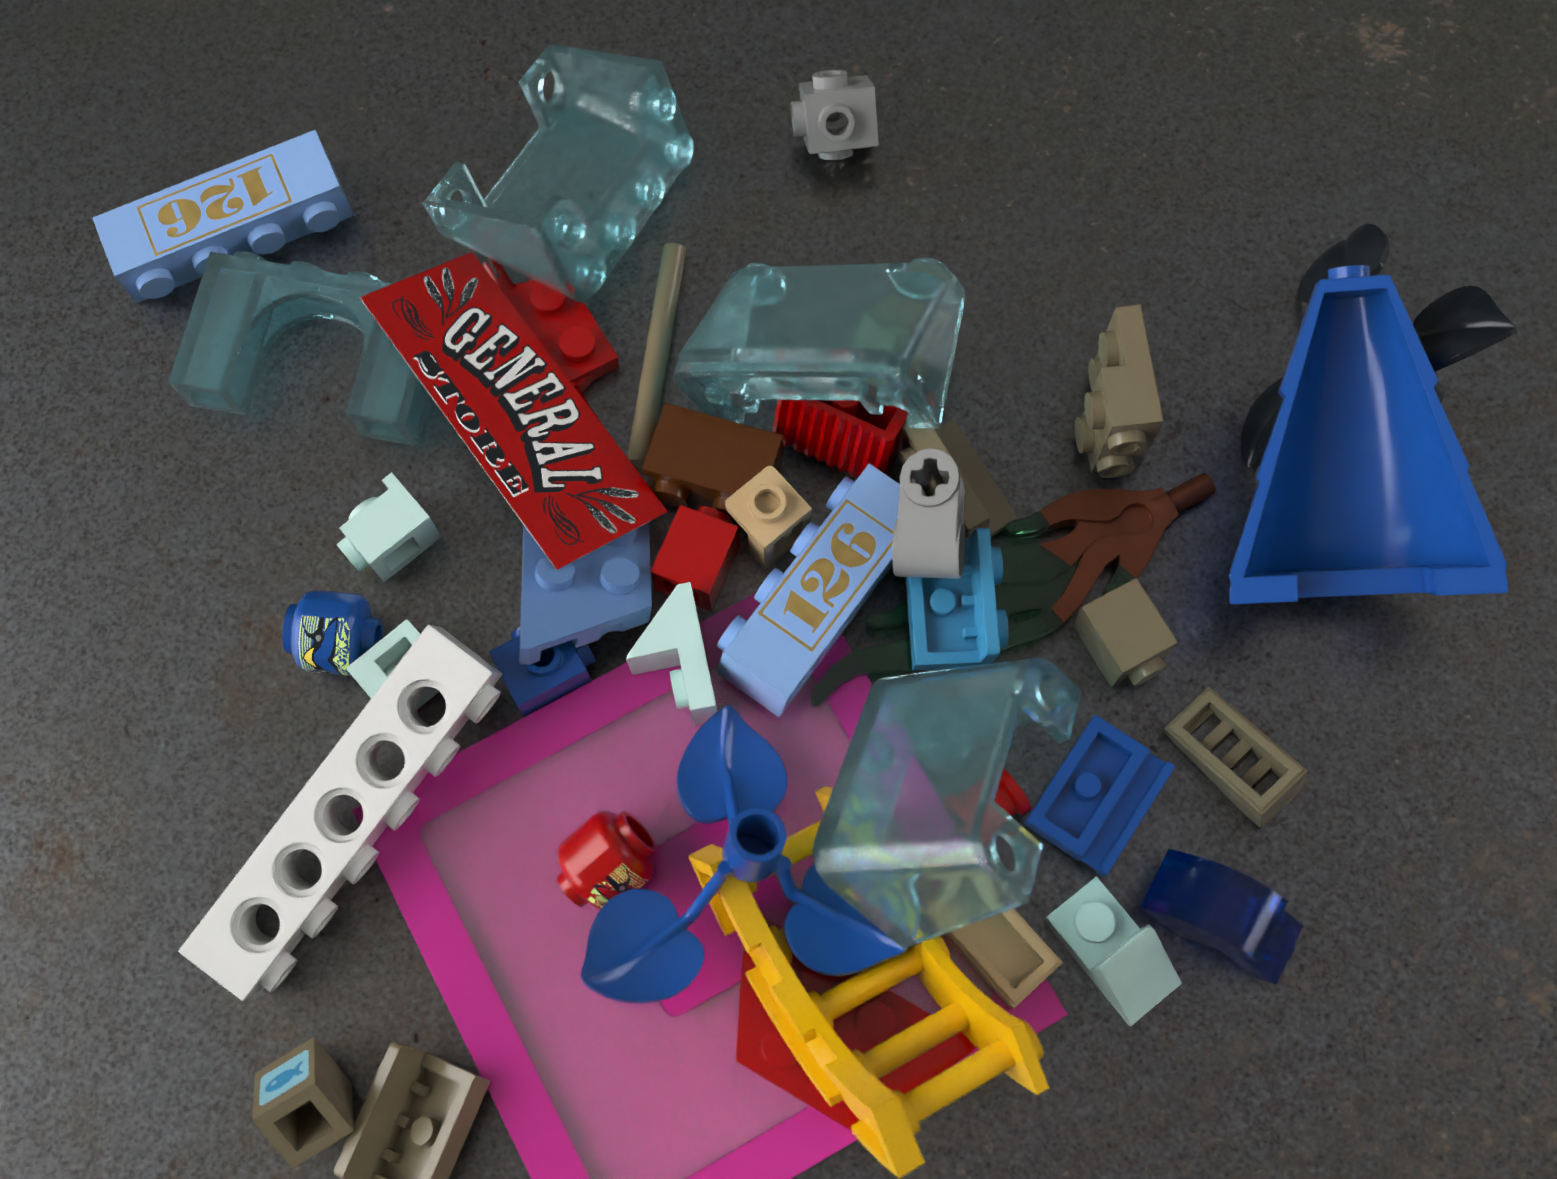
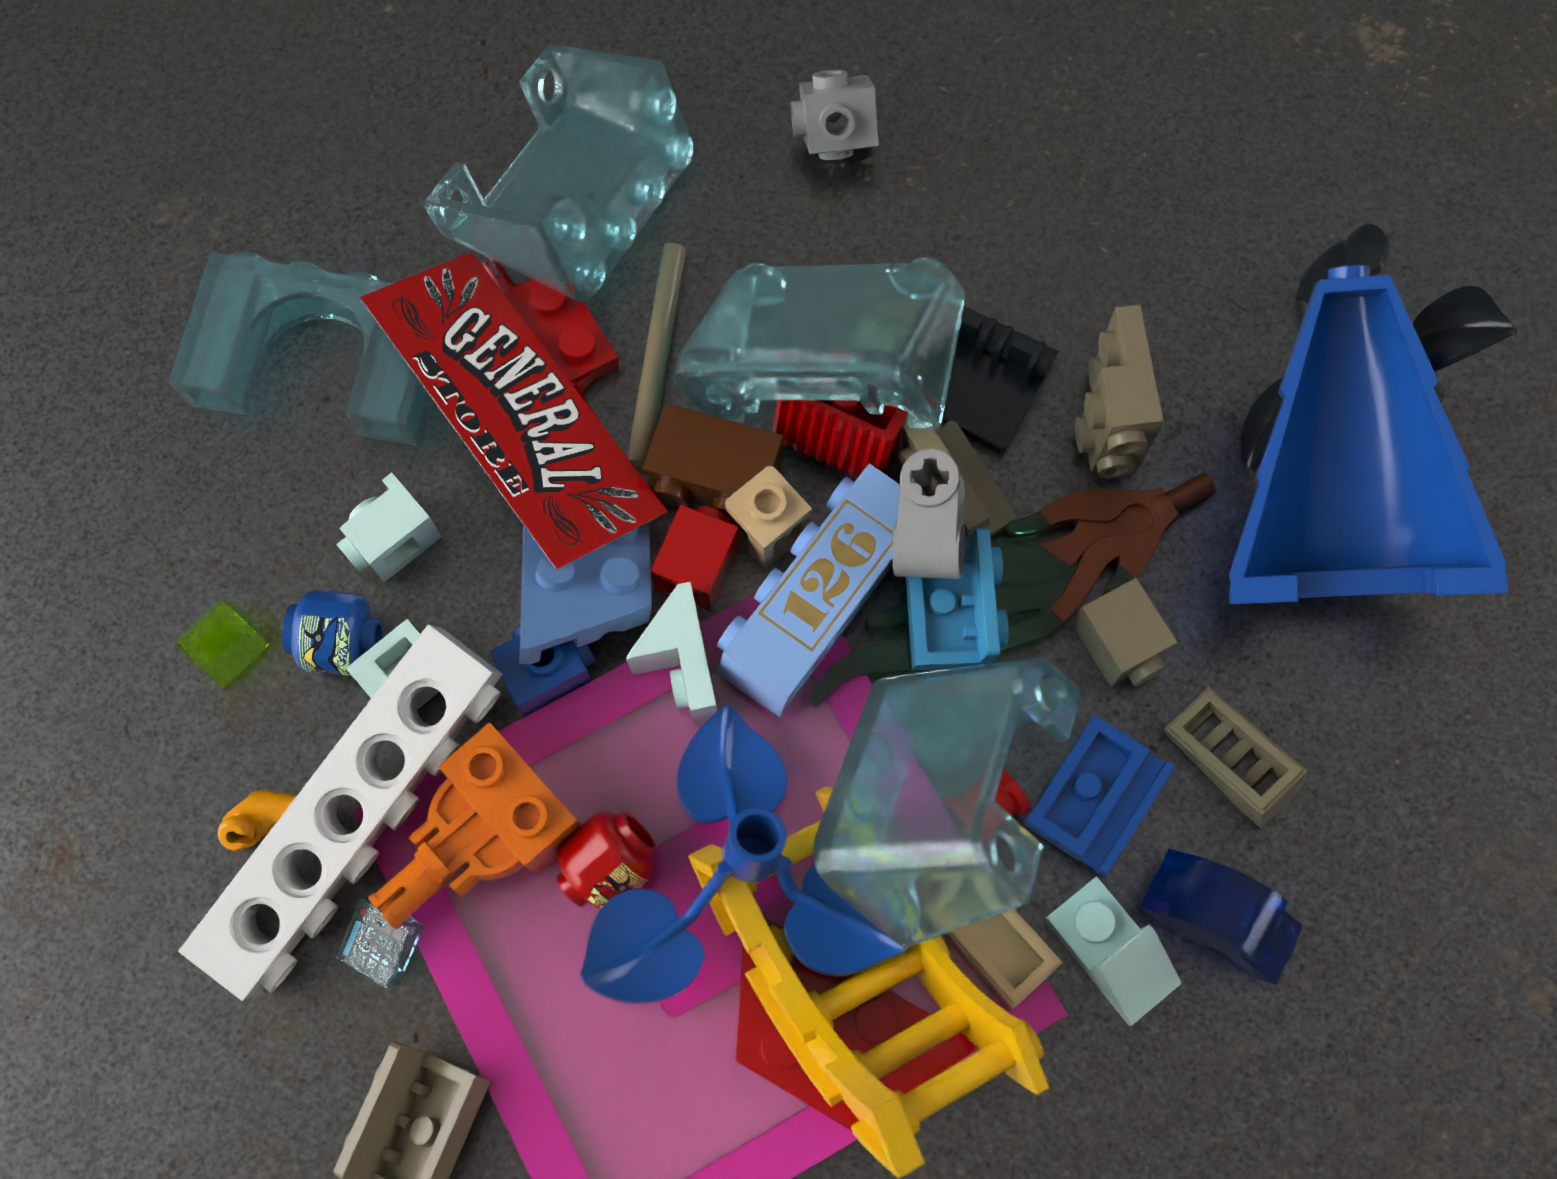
(221, 643): none -> clear neon green slope
(234, 208): light blue brick -> none
(252, 818): none -> light orange arm
(303, 1102): dark tan brick -> none
(376, 946): none -> clear light blue tile
(479, 827): none -> orange brick
(994, 378): none -> black hinge

